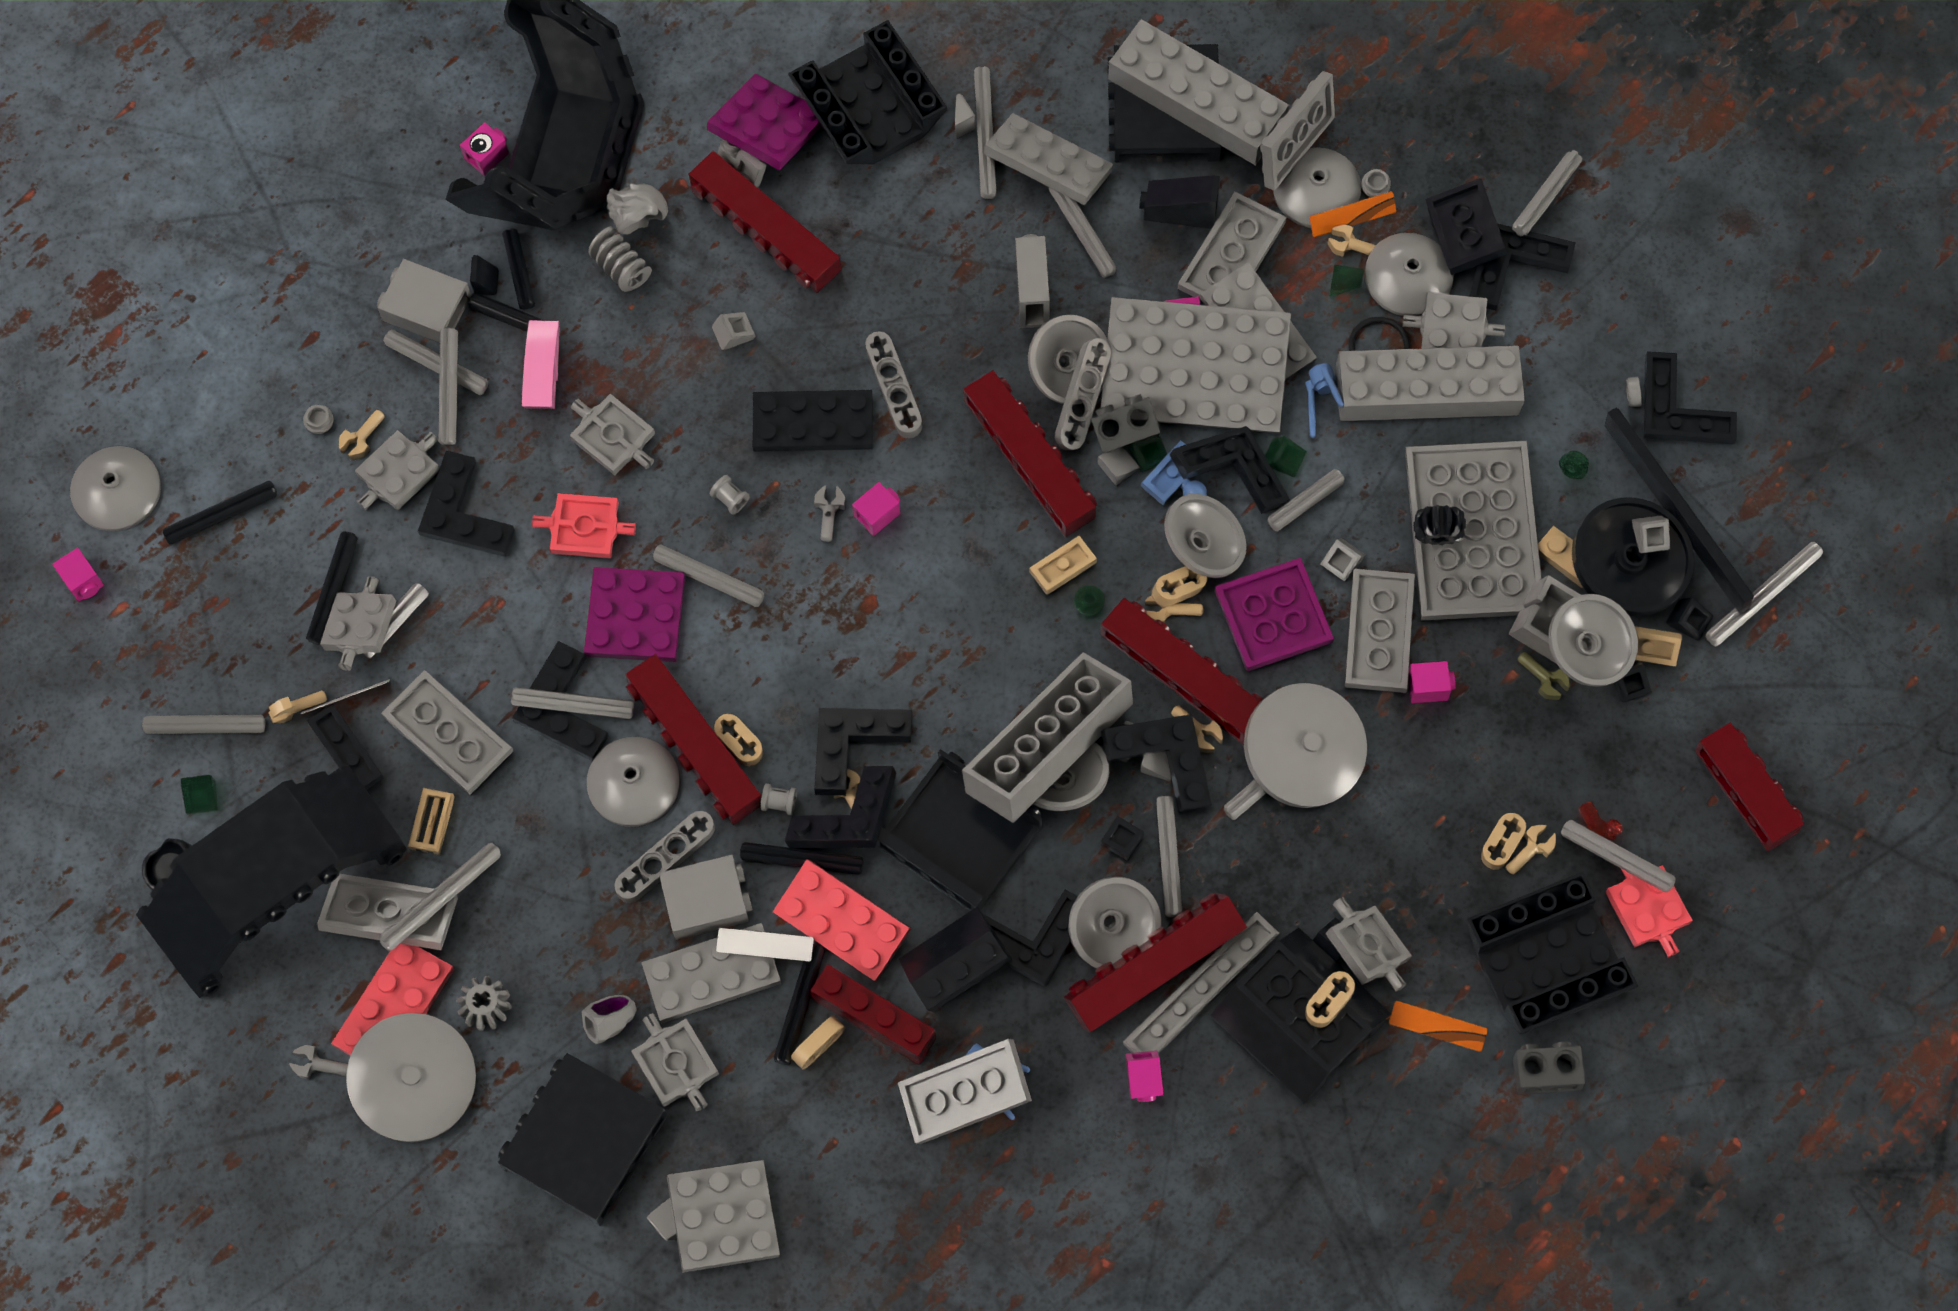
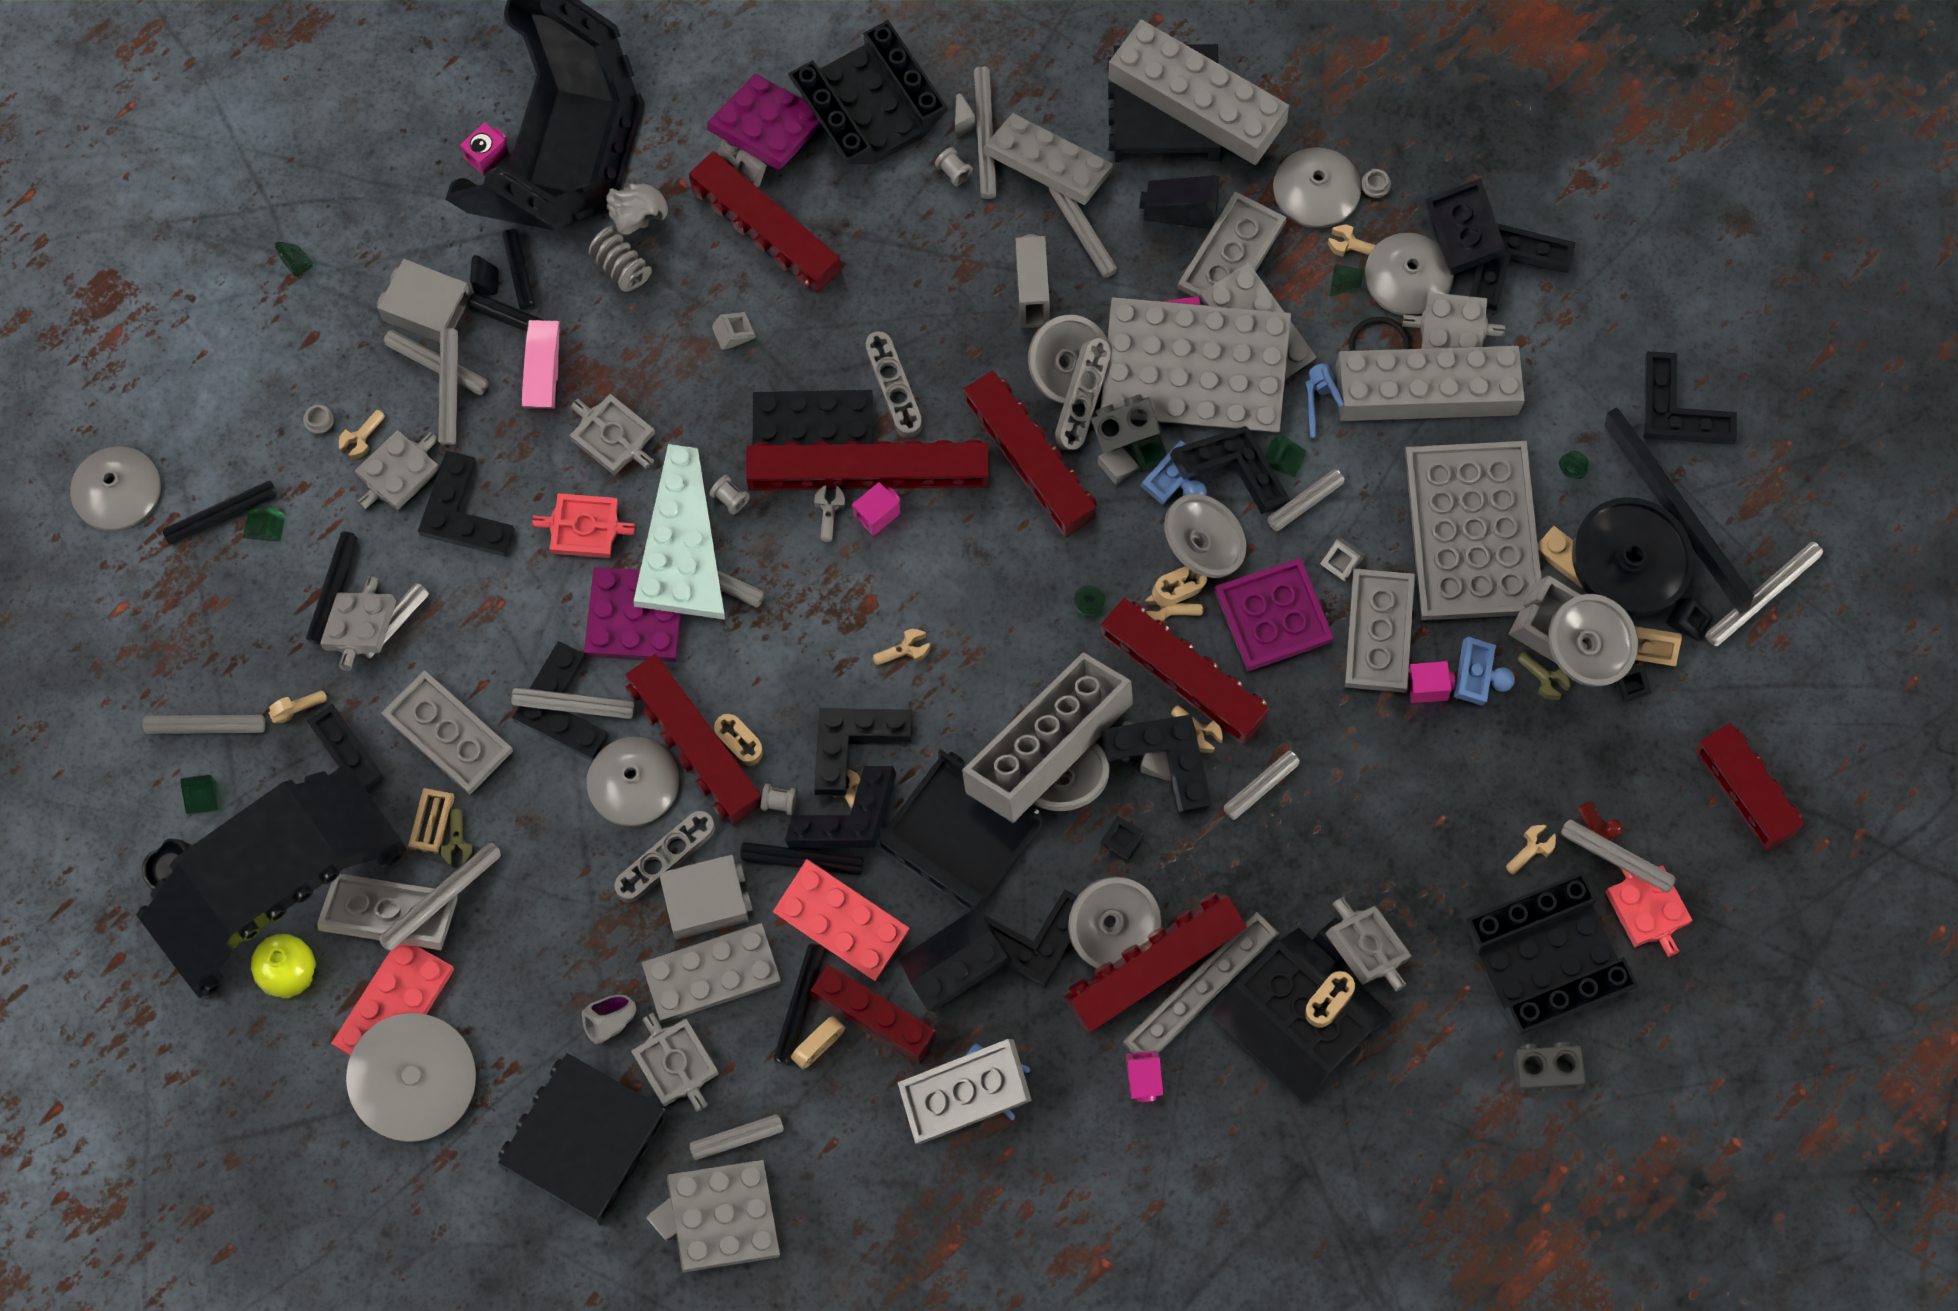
(78, 575): dark pink brick -> none
(264, 524): none -> clear green slope
(283, 965): none -> neon yellow cylinder
(293, 258): none -> clear green slope
(317, 1063): light grey bar -> none
(345, 696): white sticker -> none
(448, 850): none -> olive bar
(483, 1014): light grey gear -> none
(679, 552): none -> light aqua wing
(736, 1137): none -> light grey axle
(764, 944): white sticker -> none
(864, 465): none -> dark red brick
(905, 648): none -> tan bar
(953, 166): none -> light grey bush
(1063, 565): tan plate -> none
(1169, 856): light grey axle -> none
(1298, 130): light grey plate -> none
(1305, 745): light grey dish -> none
(1353, 213): orange sticker -> none
(1438, 1026): orange sticker -> none
(1439, 525): black gear -> none
(1476, 672): none -> medium blue plate
(1509, 844): tan beam -> none
(1547, 193): light grey axle -> none
(1633, 392): light grey tile -> none
(1652, 533): light grey slope -> none

